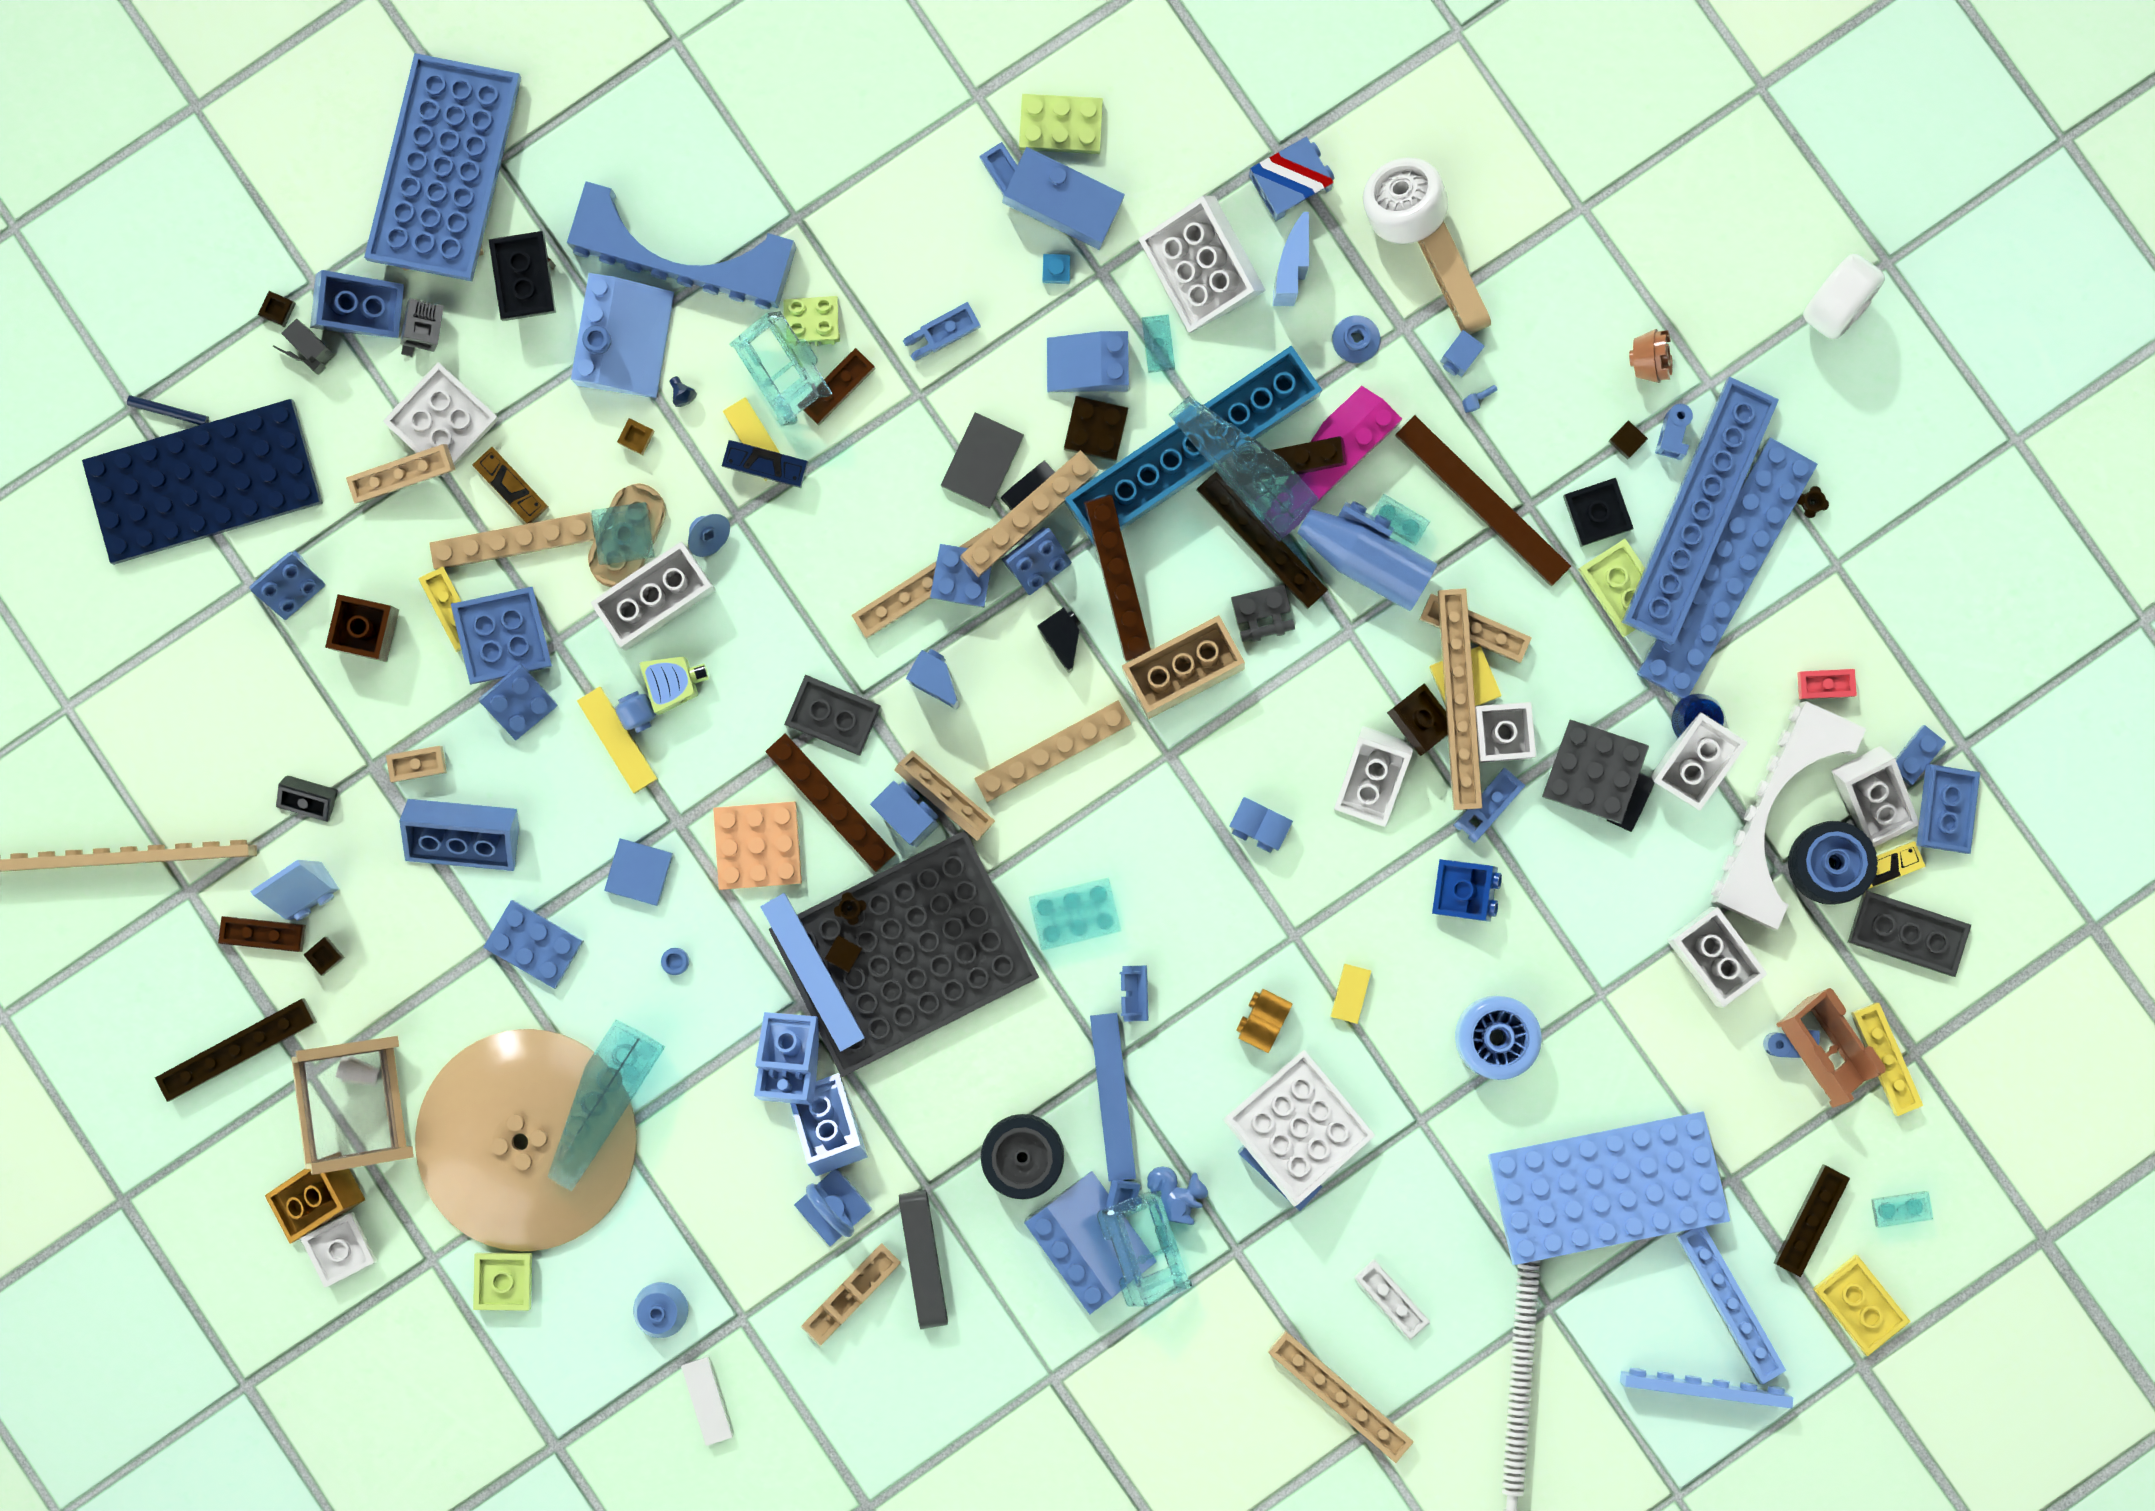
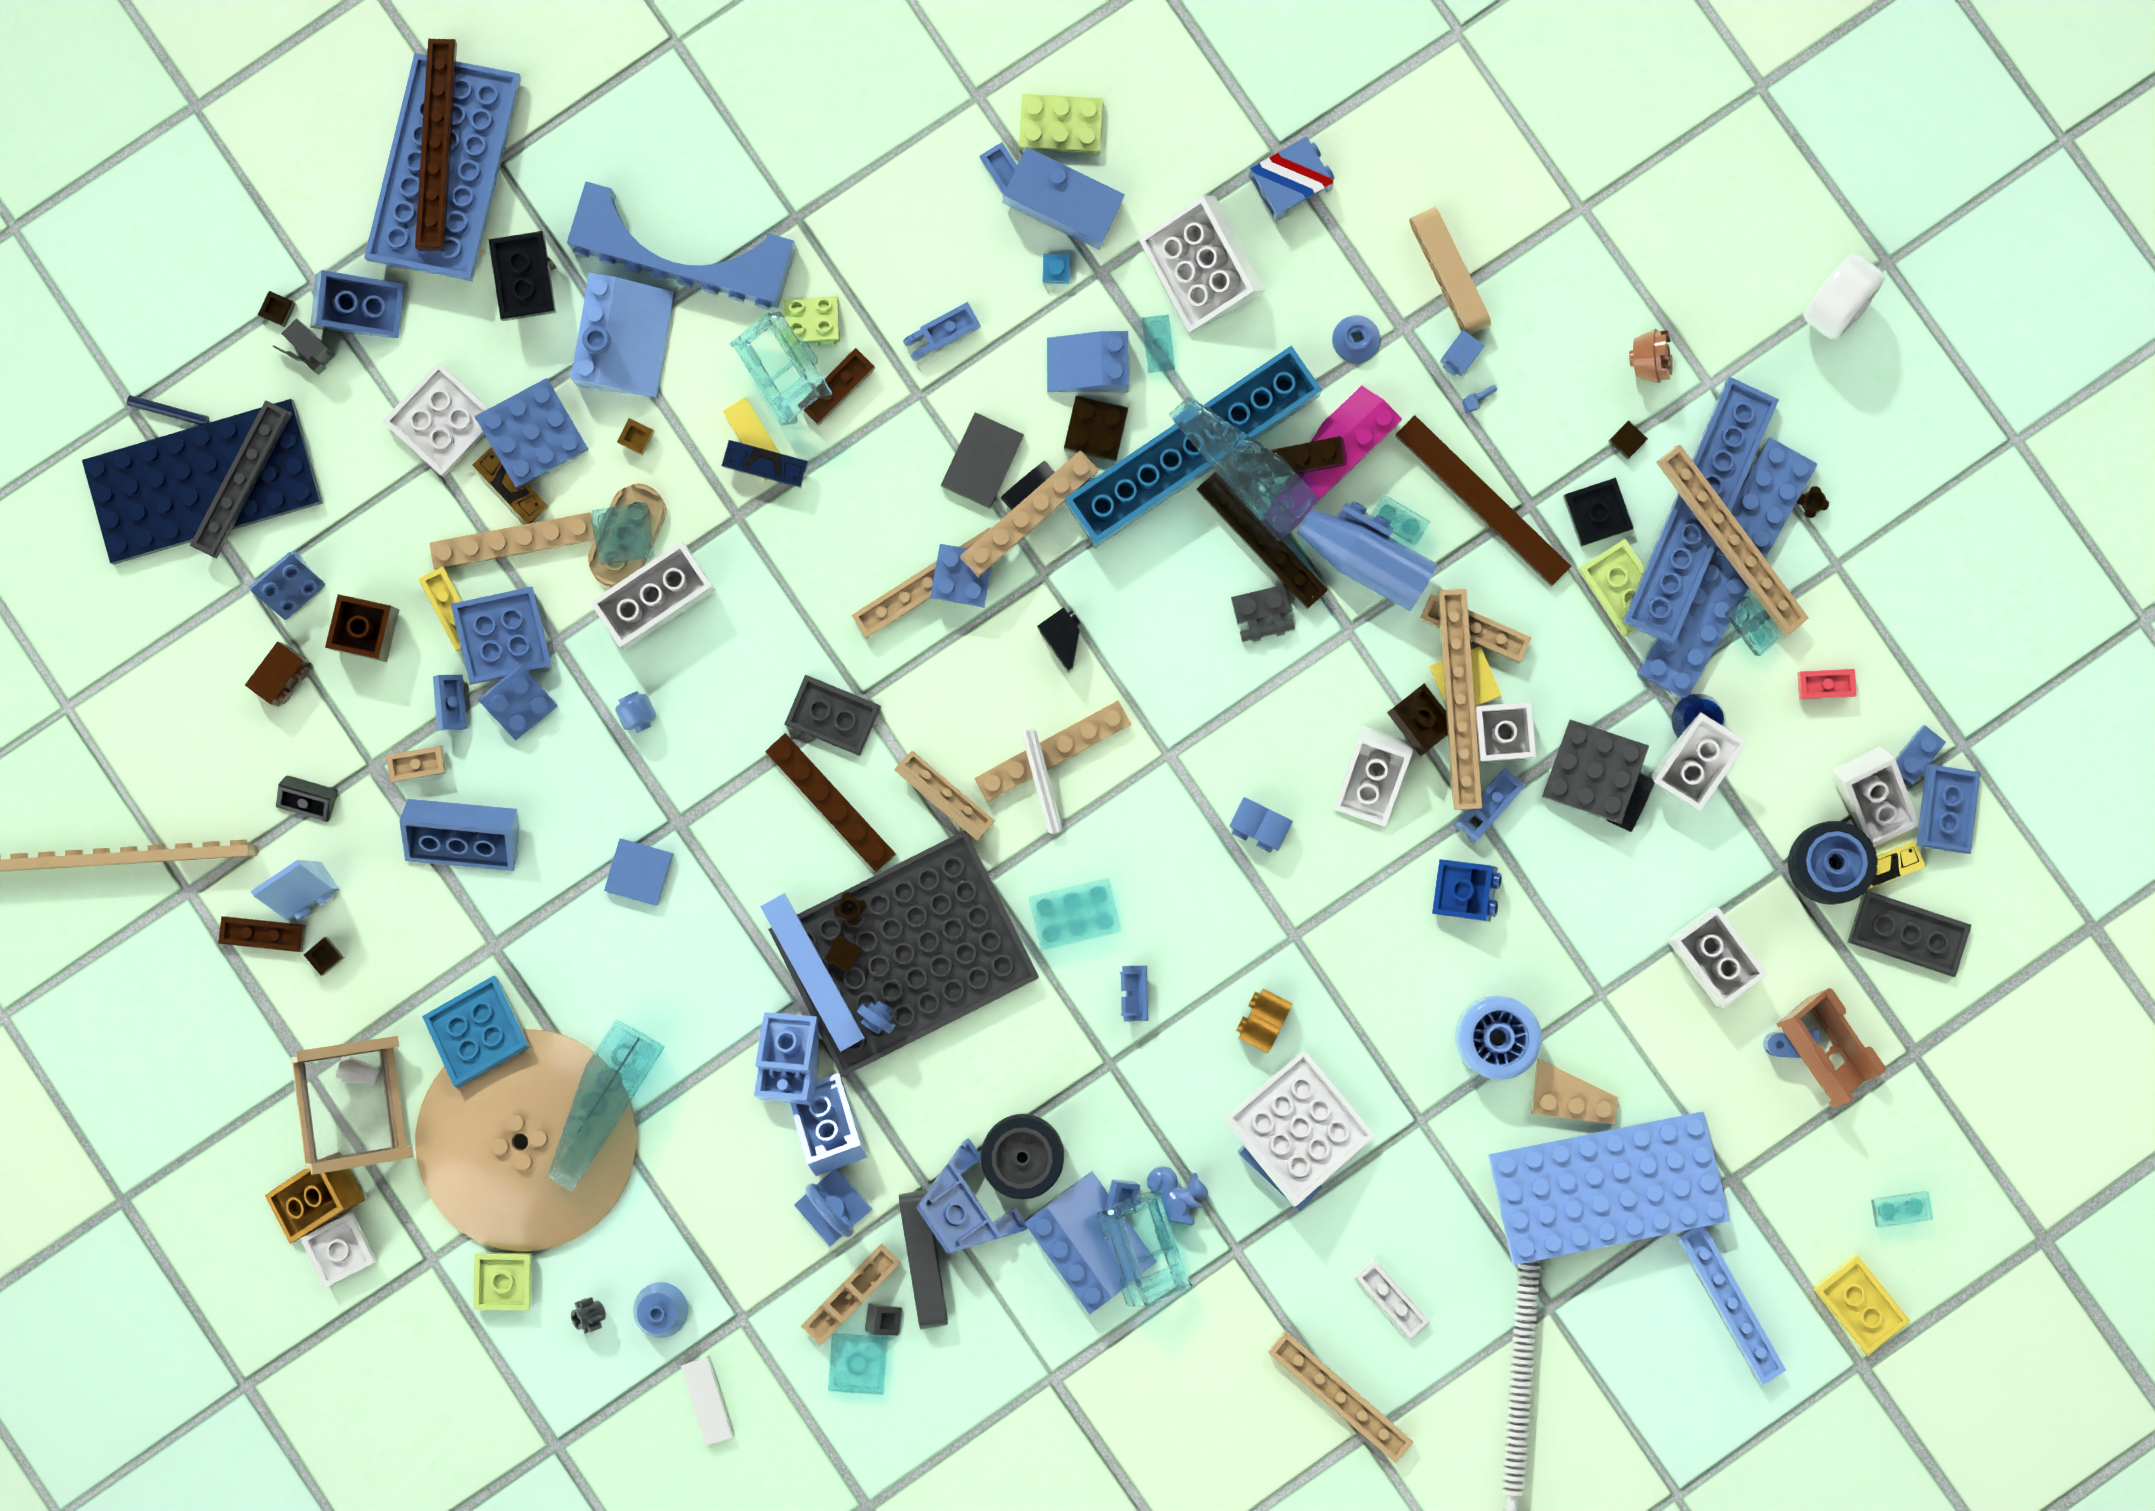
(235, 1050): dark brown plate -> none
(240, 479): none -> dark grey tile
(278, 674): none -> reddish brown brick
(400, 473): tan plate -> none
(420, 326): dark grey piece -> none
(436, 145): none -> reddish brown tile
(449, 702): none -> medium blue plate
(476, 1031): none -> dark azure plate
(531, 433): none -> medium blue plate
(533, 944): medium blue plate -> none
(588, 1315): none -> dark grey gear
(617, 740): light yellow tile -> none
(671, 682): torso -> none
(675, 961): medium blue tile -> none
(682, 393): dark blue rock -> none
(708, 534): medium blue piece -> none
(757, 845): light nougat plate -> none
(858, 1364): none -> clear light blue plate
(877, 1017): none -> medium blue plate
(882, 1319): none -> dark grey slope
(903, 812): medium blue piece -> none
(933, 677): medium blue slope -> none
(956, 1213): none -> medium blue wing
(1037, 560): medium blue bracket -> none
(1042, 780): none -> white axle
(1112, 1096): medium blue tile -> none
(1117, 577): reddish brown plate -> none
(1183, 667): tan brick -> none
(1292, 264): light blue slope -> none
(1350, 993): light yellow tile -> none
(1405, 200): white wheel -> none
(1570, 1097): none -> tan wing
(1673, 431): medium blue leg -> none
(1717, 1389): light blue plate -> none
(1732, 540): none -> tan plate
(1746, 878): white arch -> none
(1751, 625): none -> clear light blue plate
(1811, 1220): dark brown plate -> none
(1896, 1079): light yellow plate -> none

